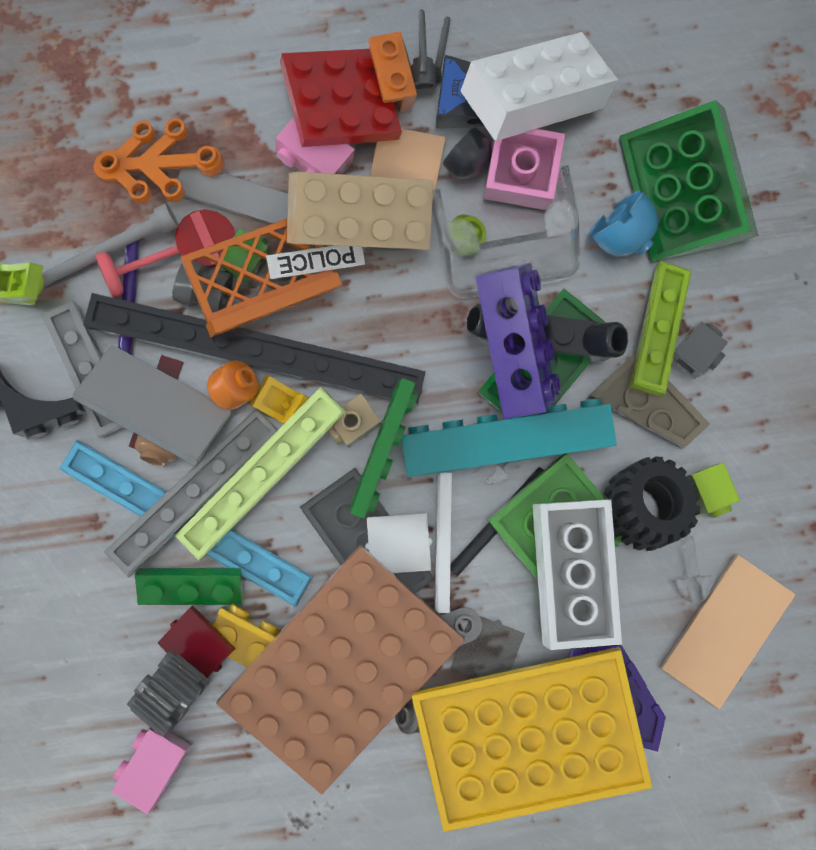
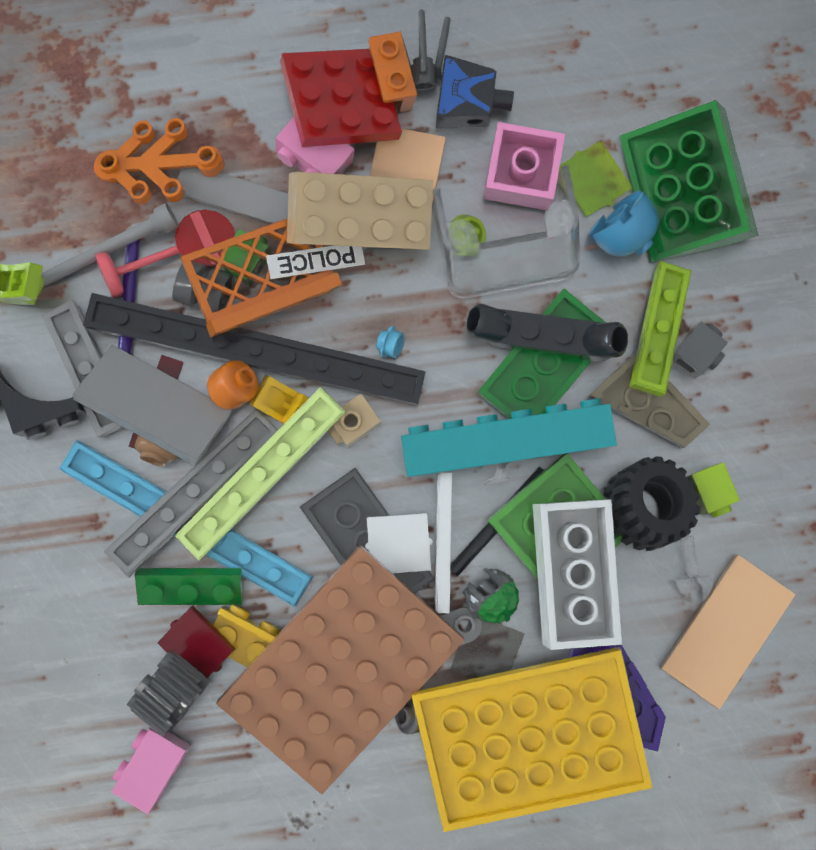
(389, 434): green plate -> none
(390, 342): none -> medium azure plate
(469, 155): black hair -> none
(494, 598): none -> piece
(517, 391): dark purple brick -> none
(538, 85): white brick -> none
(596, 178): none -> clear neon green piece

